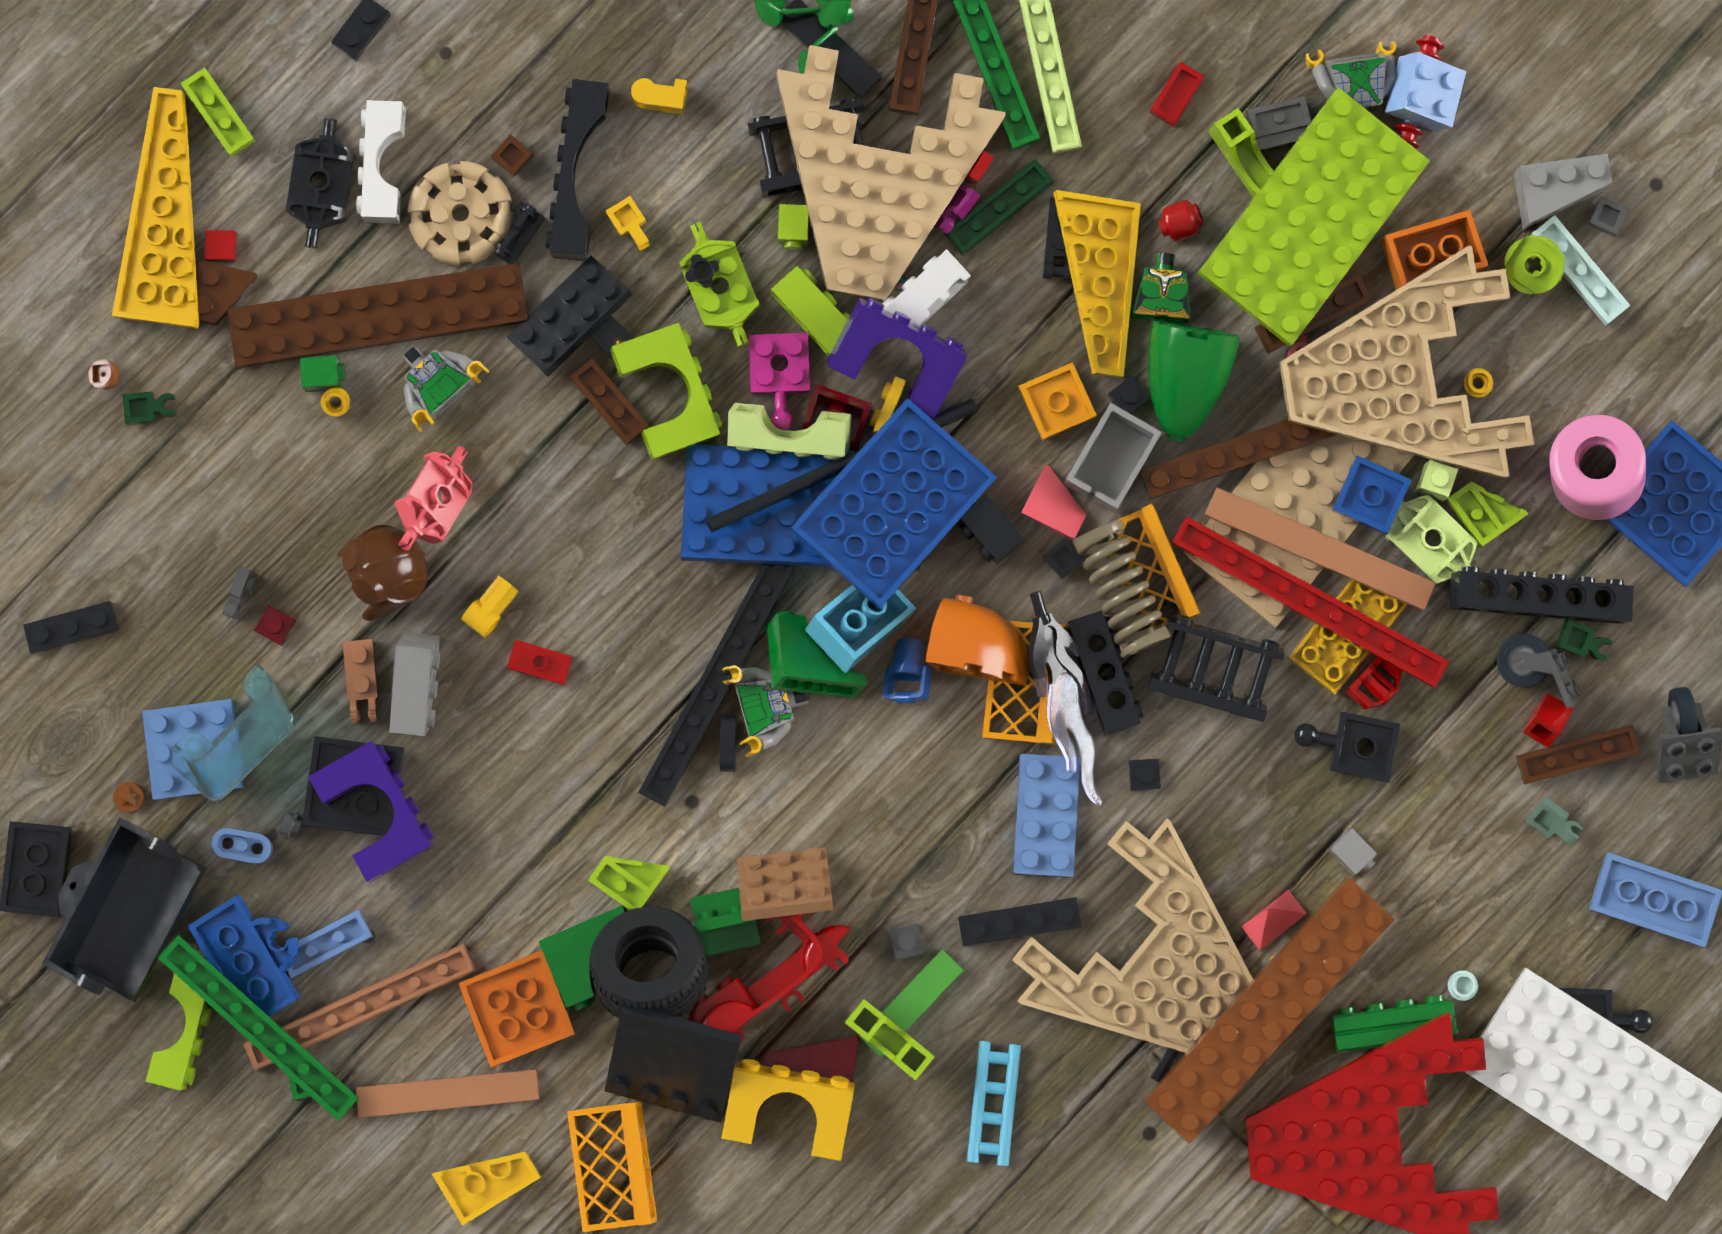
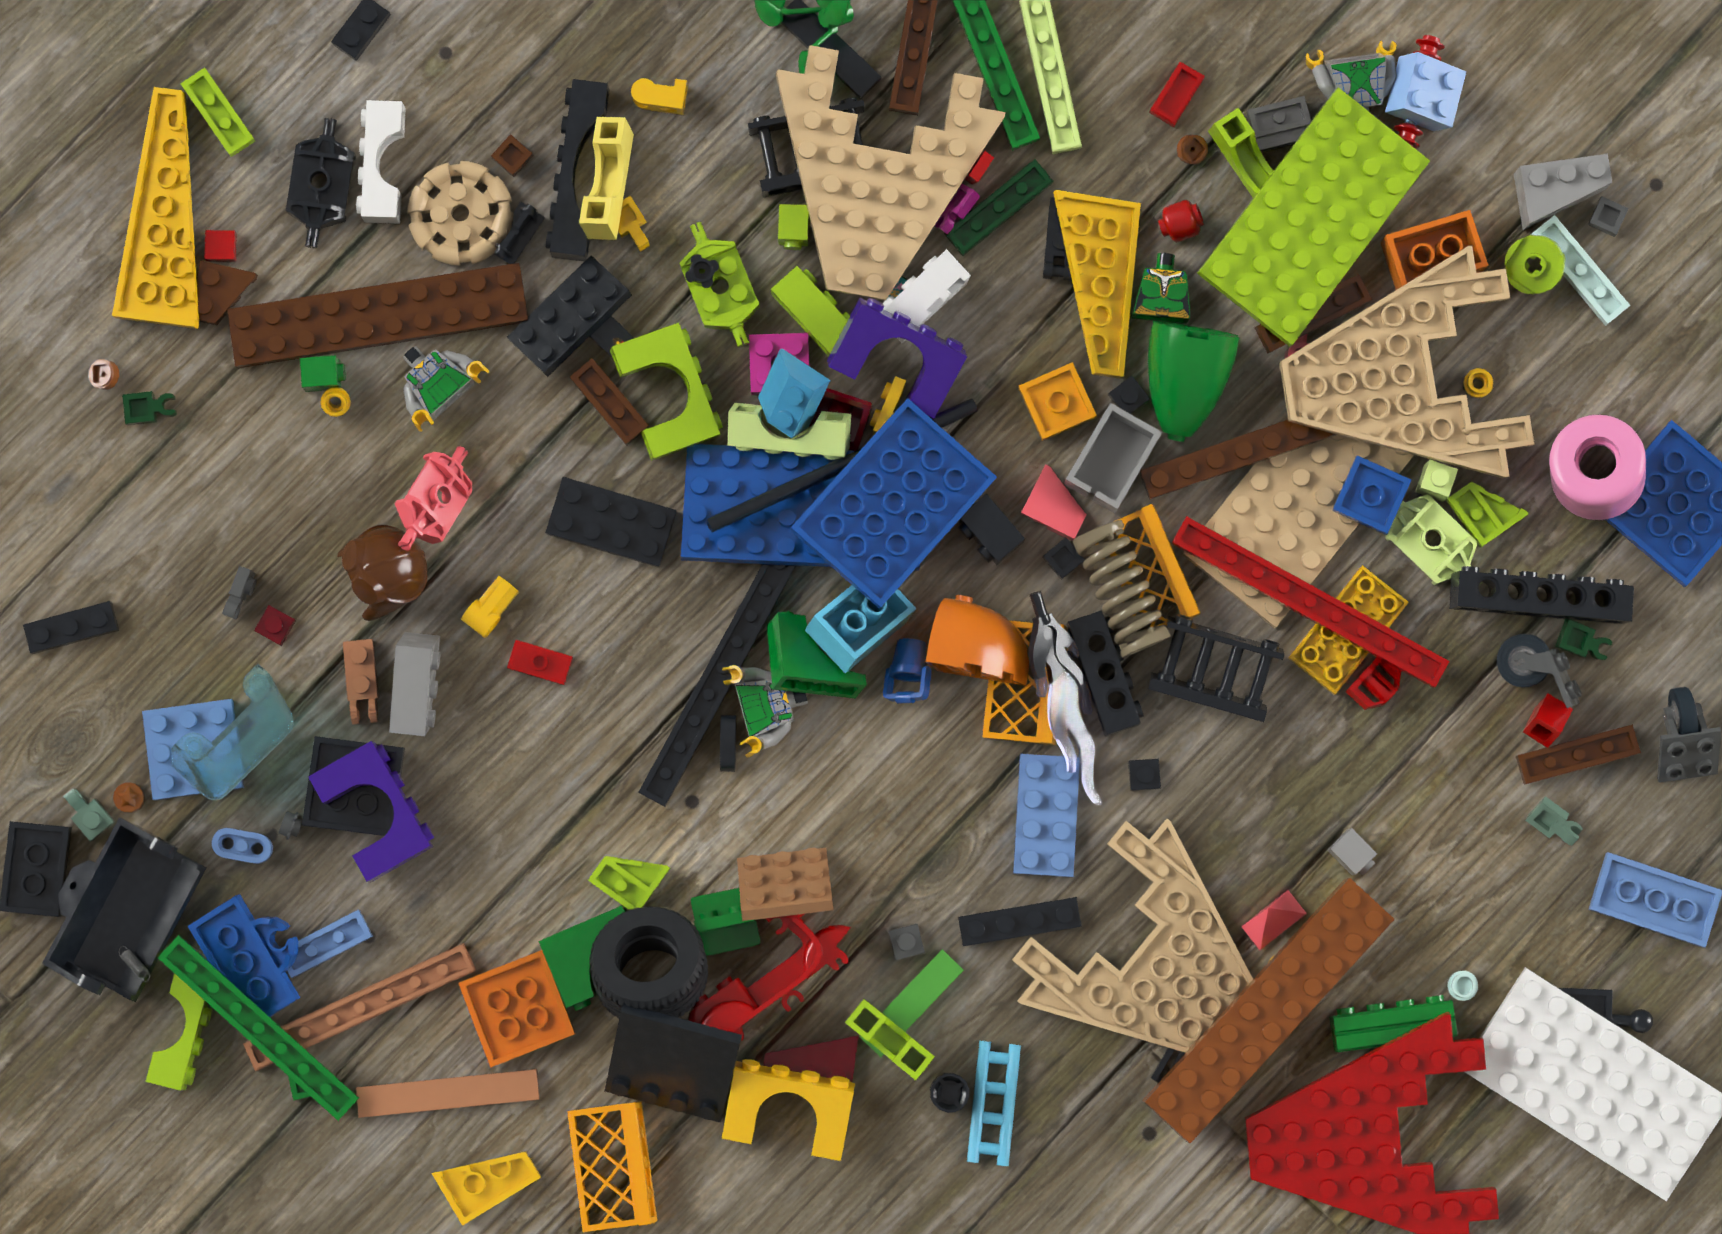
(91, 817): none -> sand green plate
(134, 963): none -> light grey piece
(611, 522): none -> black plate
(612, 153): none -> light yellow arch
(791, 394): none -> dark azure slope
(949, 1092): none -> black wheel
(1192, 149): none -> dark orange tile
(1320, 549): nougat tile -> none
(1345, 754): black plate -> none

